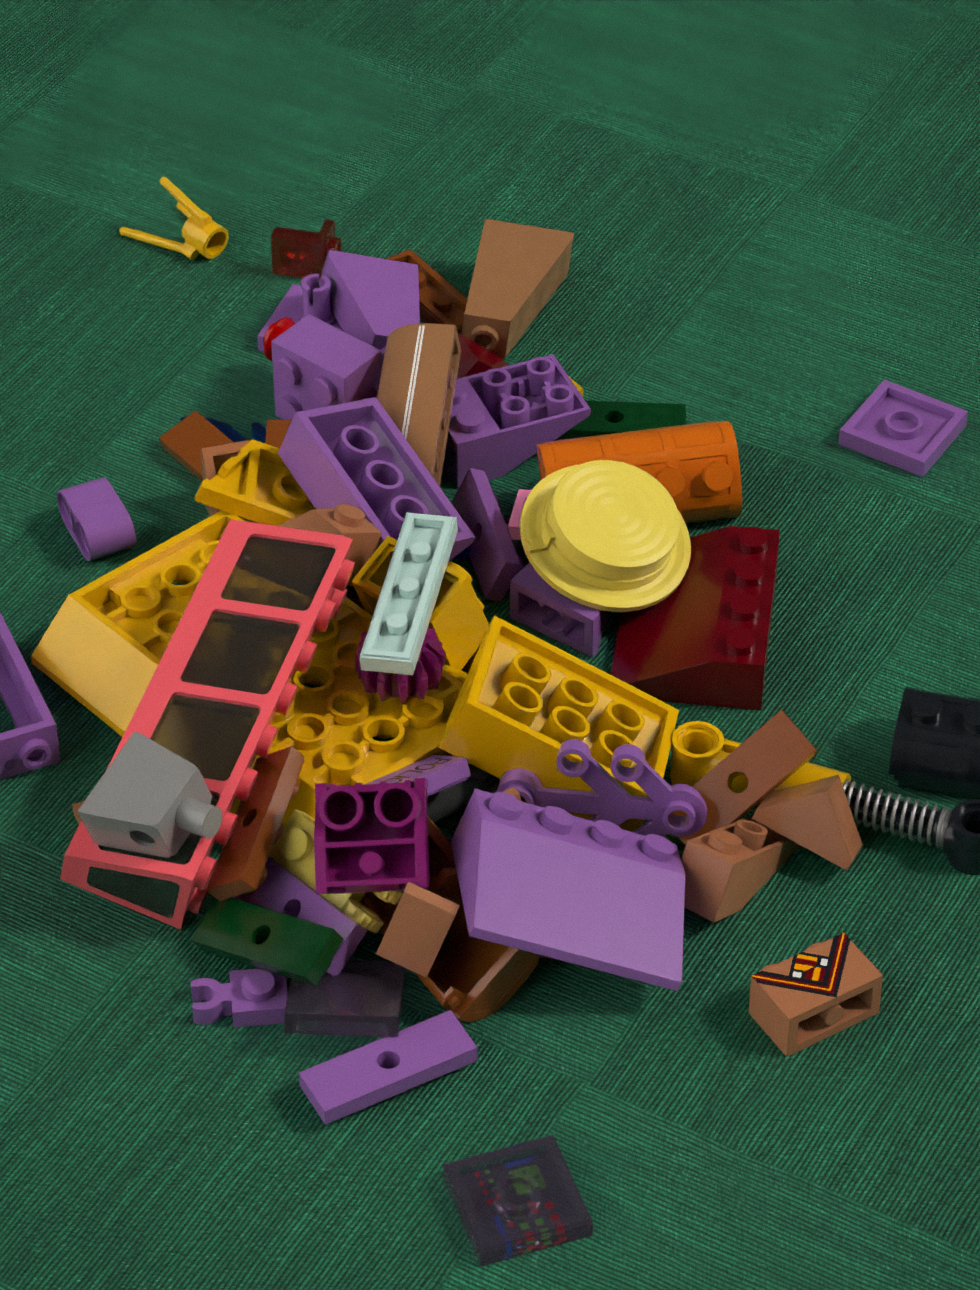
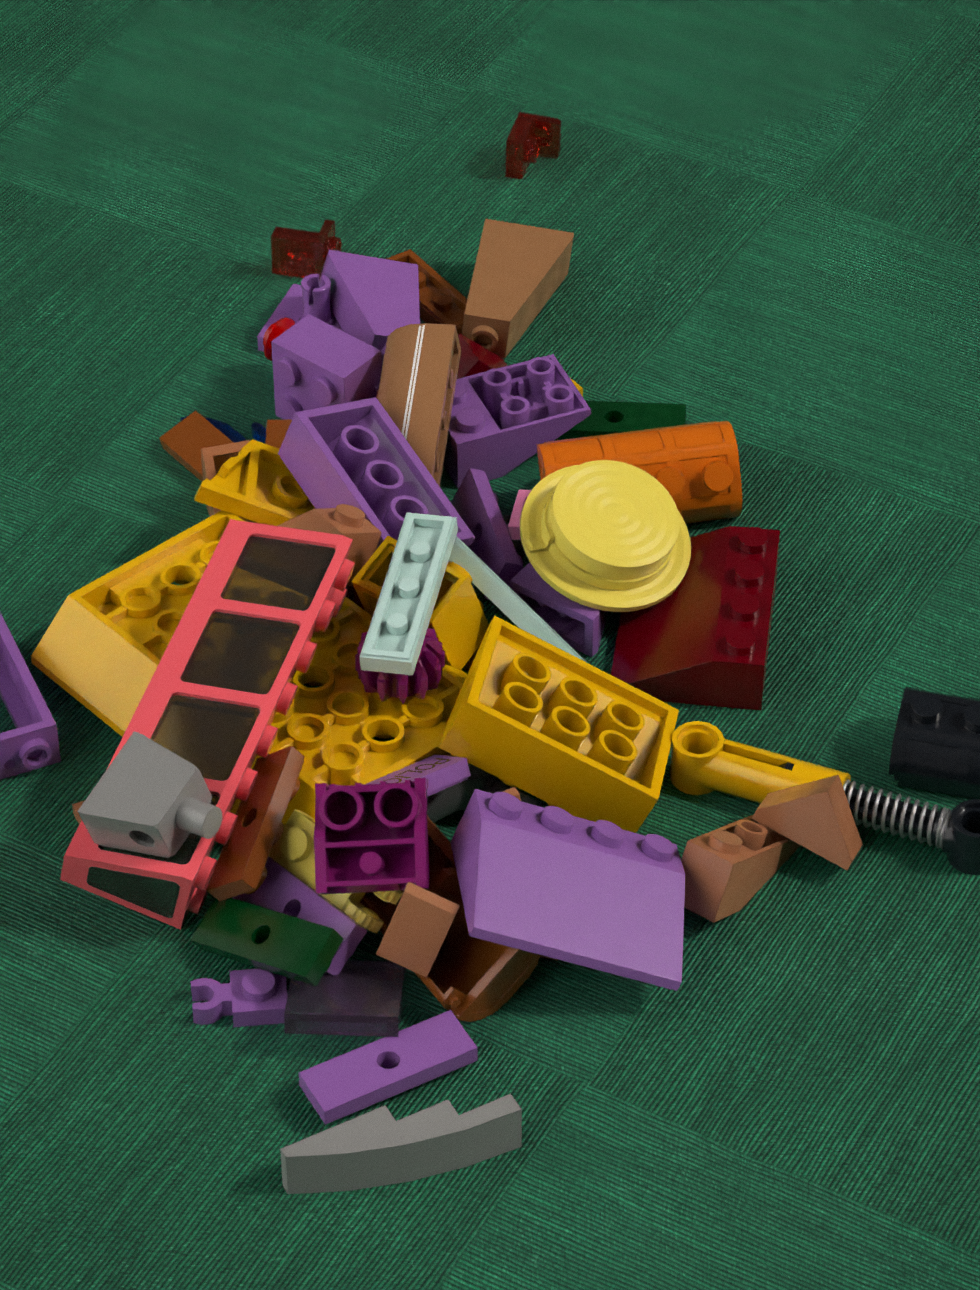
(96, 518): medium lavender beam -> none
(199, 231): yellow plant -> none
(384, 1151): none -> light grey slope
(505, 598): none -> light aqua tile
(517, 1200): tile -> none
(531, 138): none -> clear red bracket
(610, 799): medium lavender plant -> none
(765, 759): dark orange tile -> none
(815, 994): nougat brick -> none
(903, 428): medium lavender tile -> none

